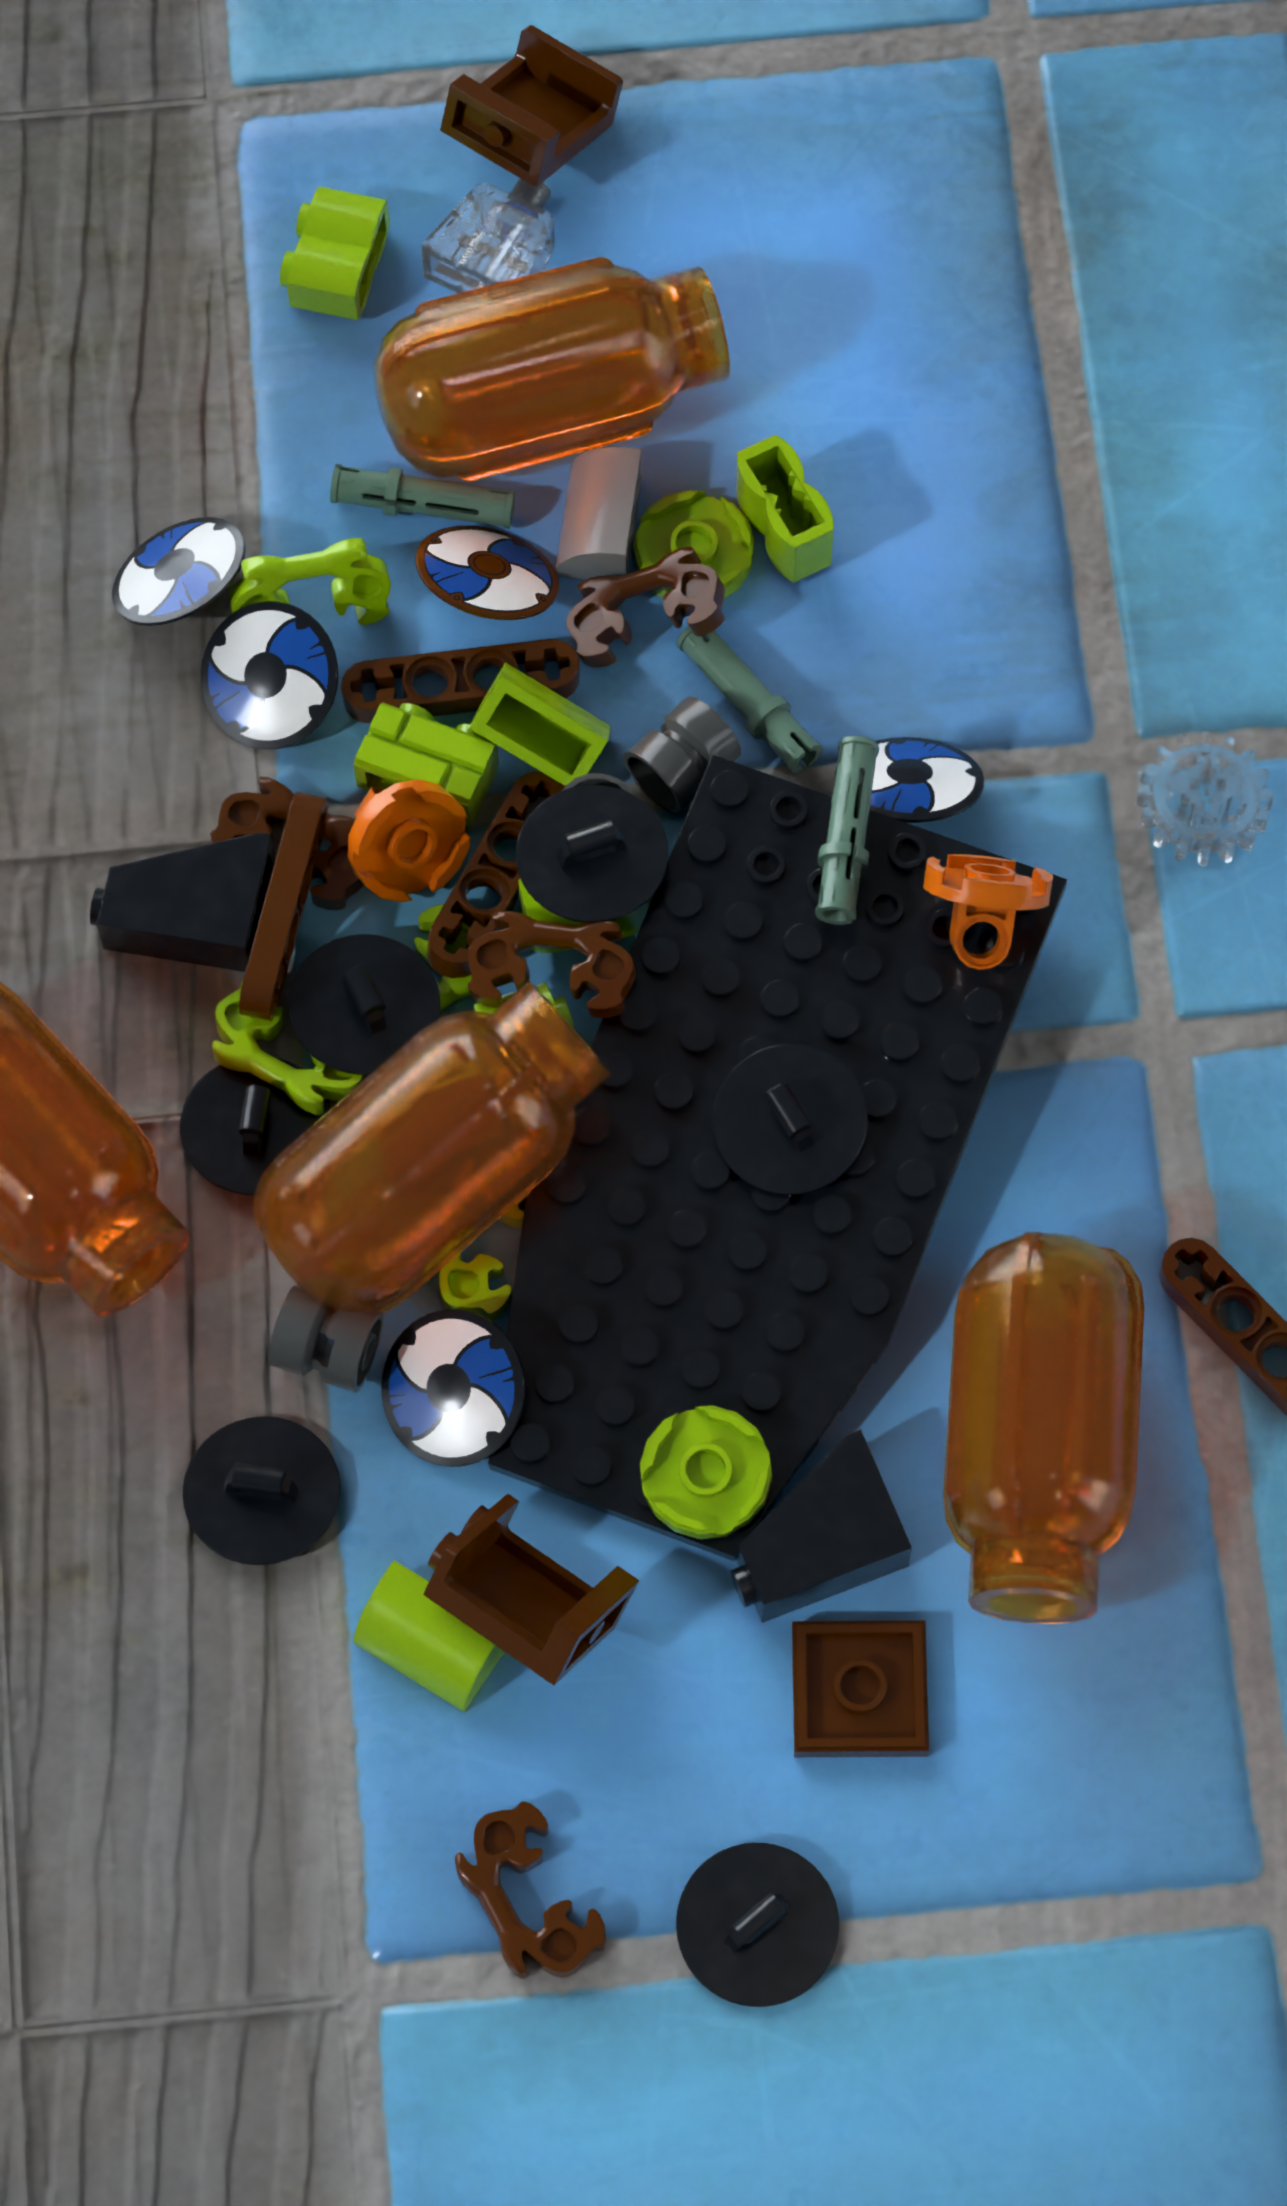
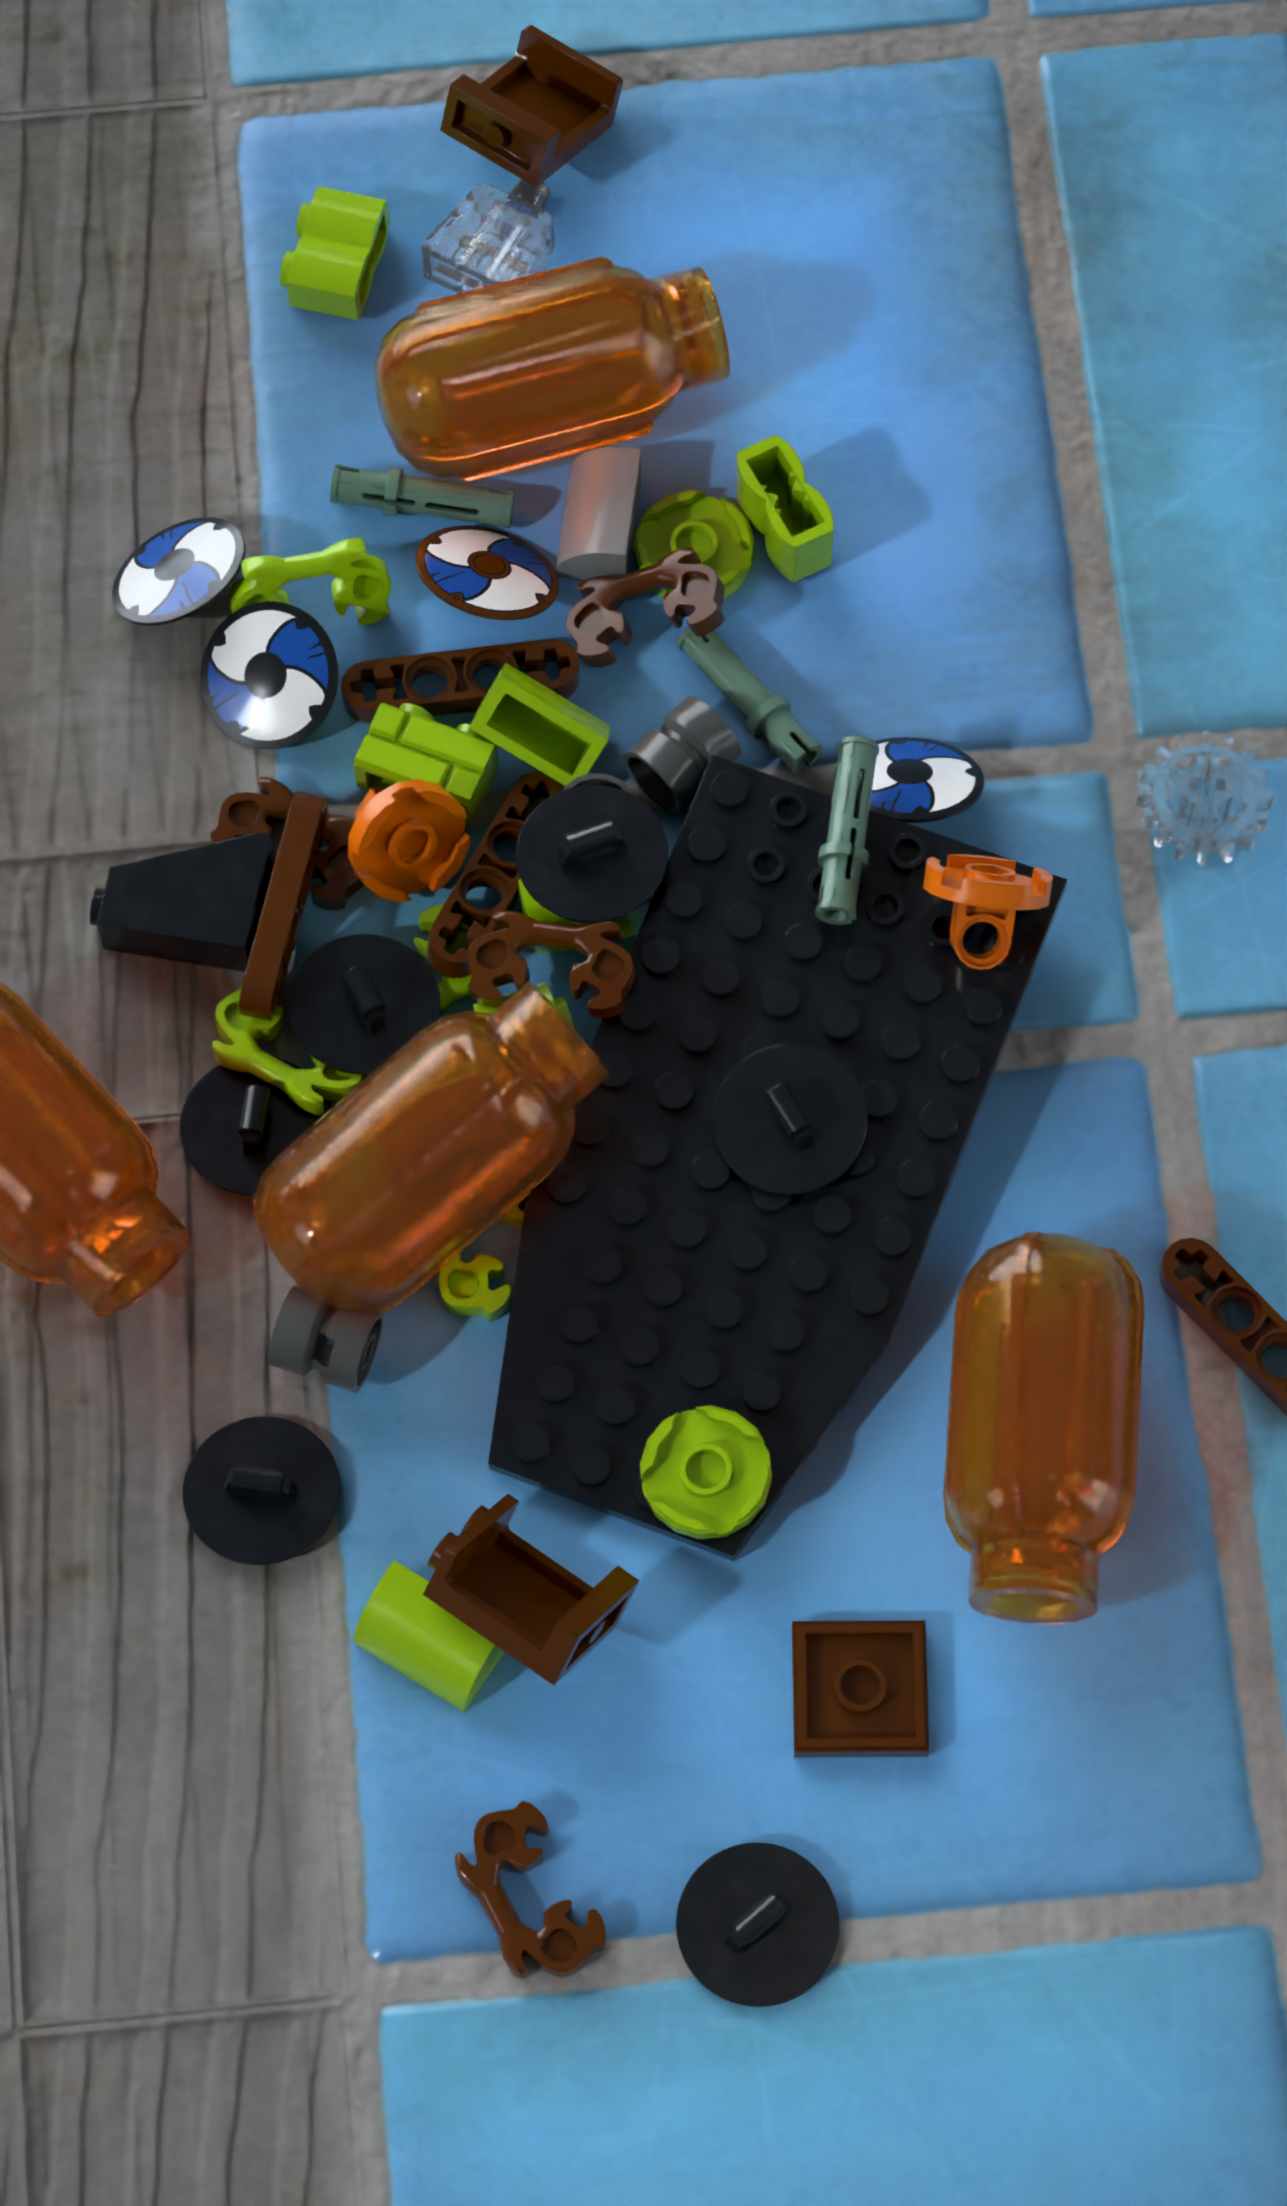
(453, 1388): shield -> none
(823, 1536): black slope -> none

